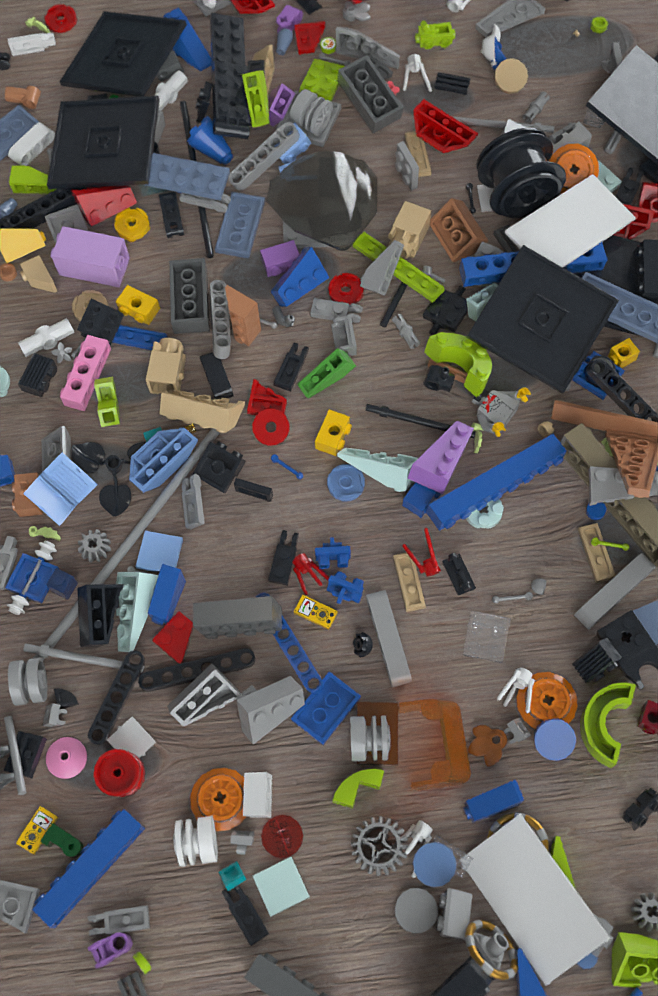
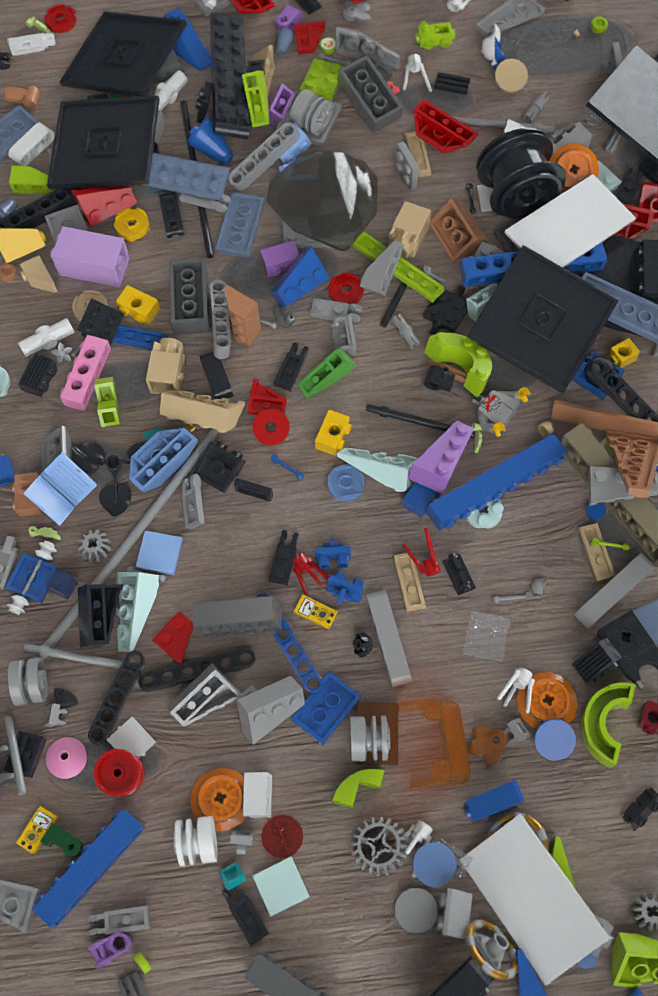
(166, 594): blue slope -> none

